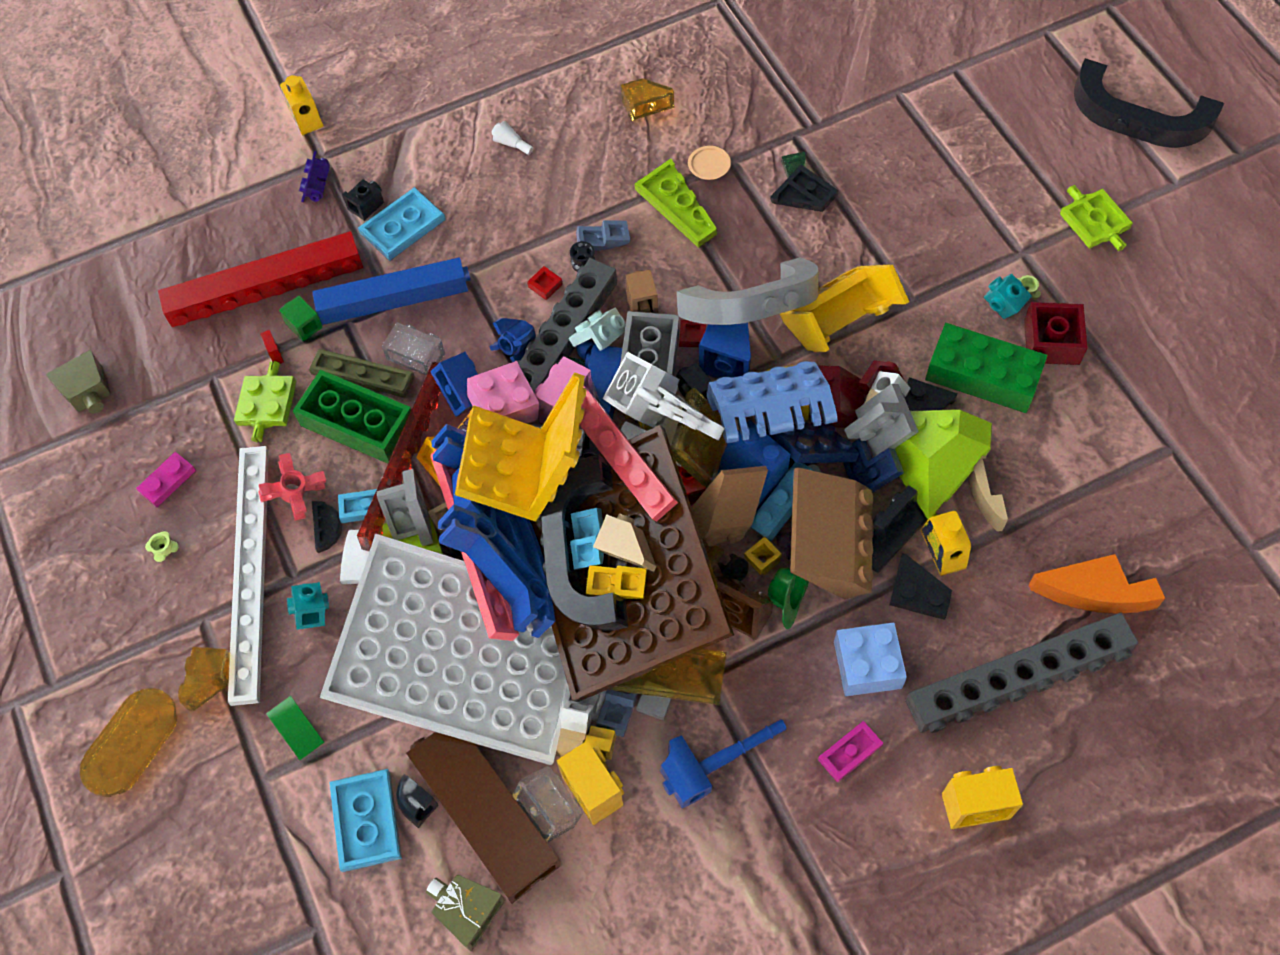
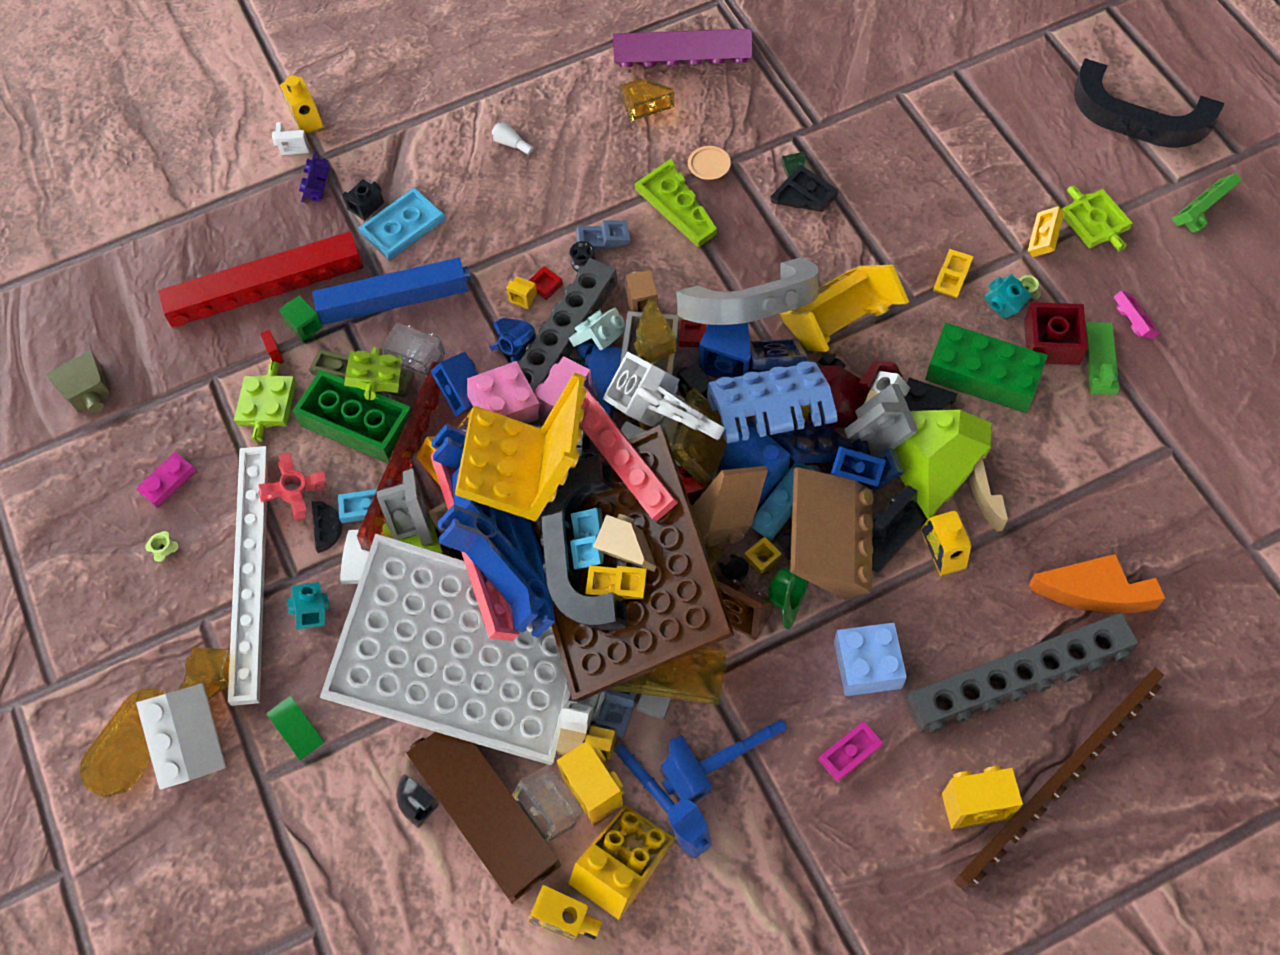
(181, 735): none -> white slope
(290, 141): none -> white bracket
(365, 820): medium azure tile -> none
(373, 372): none -> lime plate
(464, 908): olive torso -> none
(521, 292): none -> yellow piece
(548, 915): none -> yellow torso
(620, 861): none -> yellow slope
(654, 335): none -> clear yellow slope
(682, 45): none -> magenta slope
(685, 817): none -> blue piece
(776, 353): none -> dark blue plate
(830, 360): none -> black plate
(858, 466): none -> blue slope
(919, 590): black wing -> none
(953, 273): none -> yellow slope
(1046, 231): none -> yellow plate
(1054, 786): none -> reddish brown plate
(1101, 359): none -> bright green hinge
(1130, 308): none -> dark pink plate
(1193, 214): none -> bright green hinge

